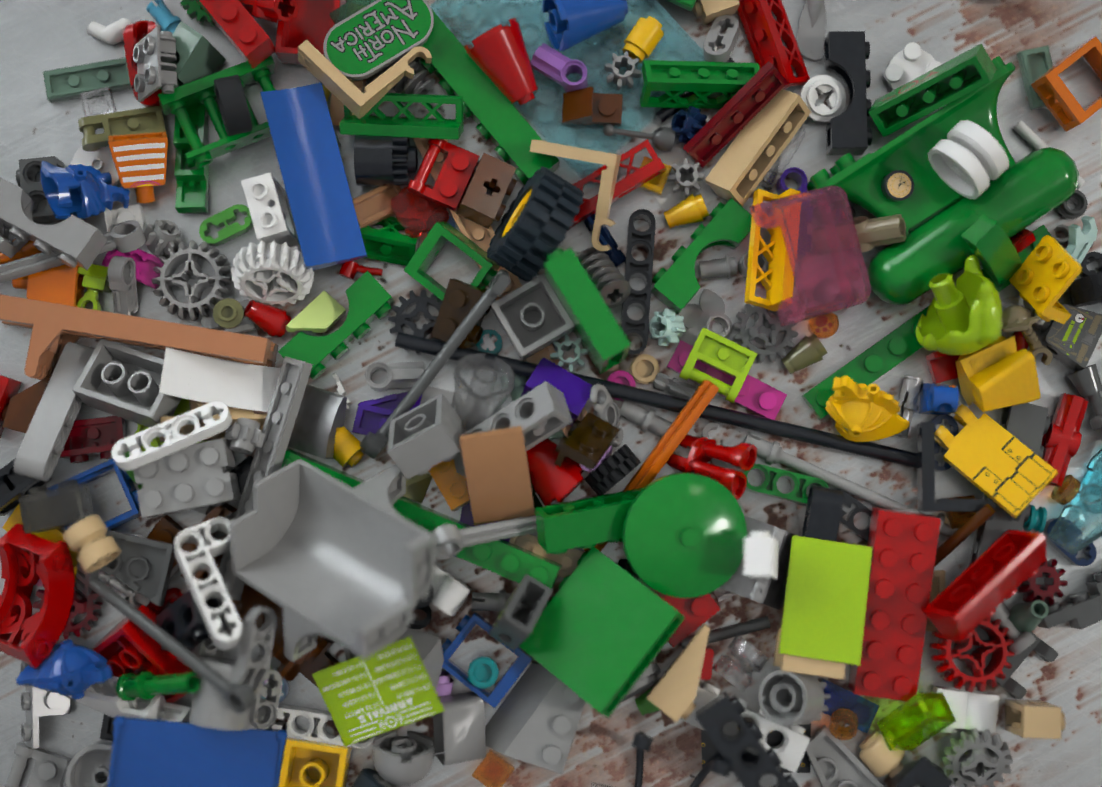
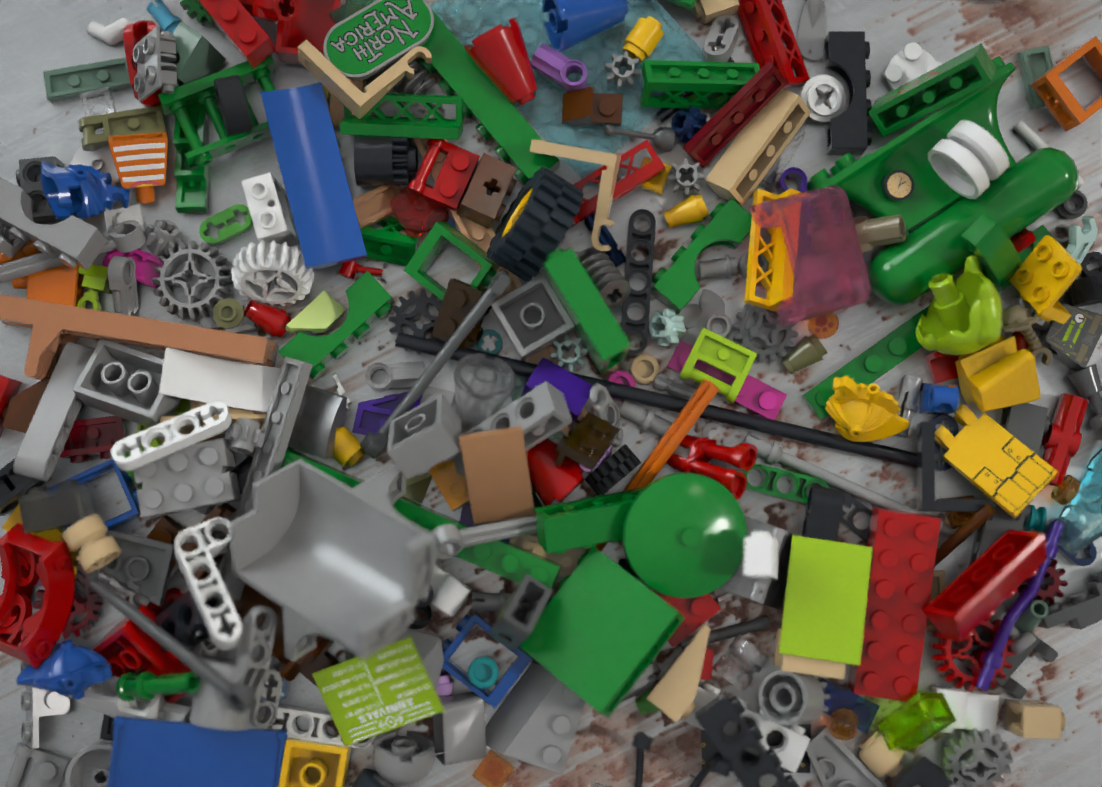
(993, 658): none -> dark purple bar

